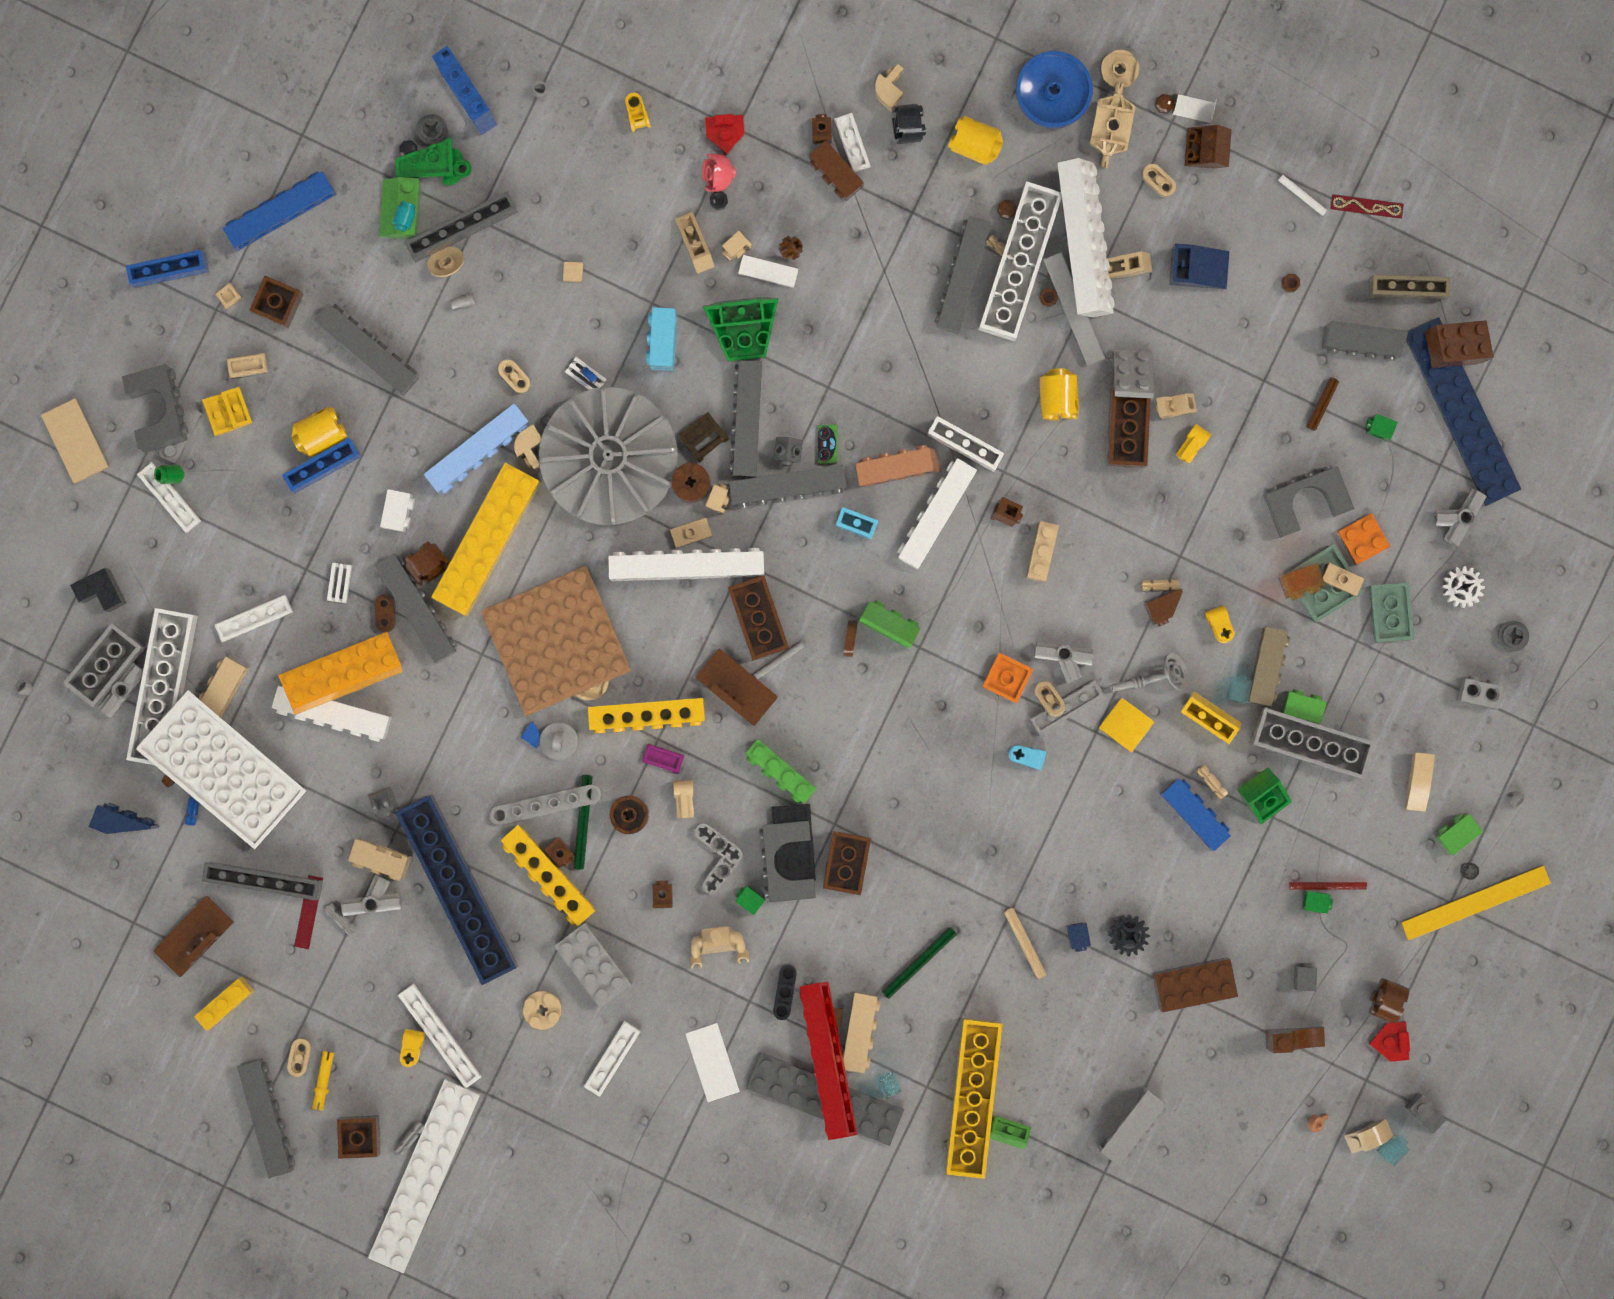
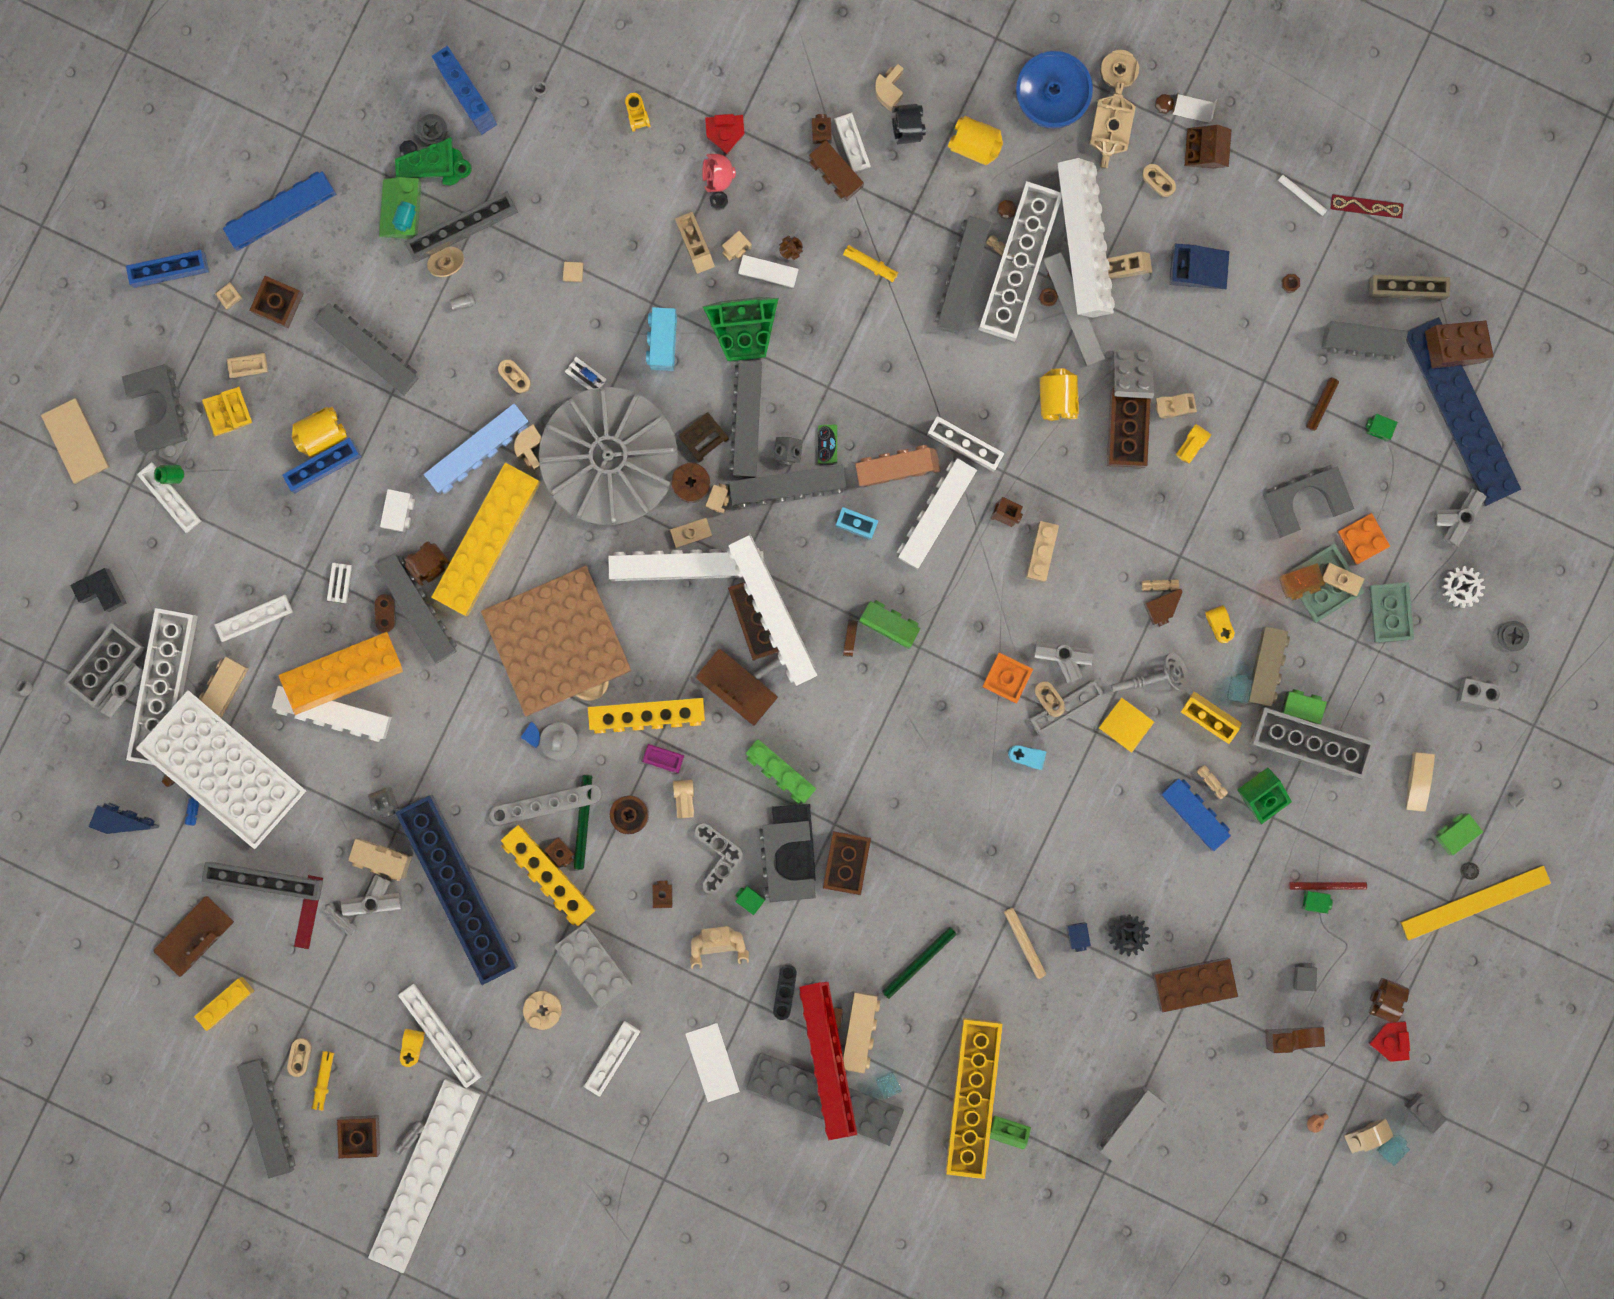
(774, 612): none -> white brick
(870, 263): none -> yellow pin

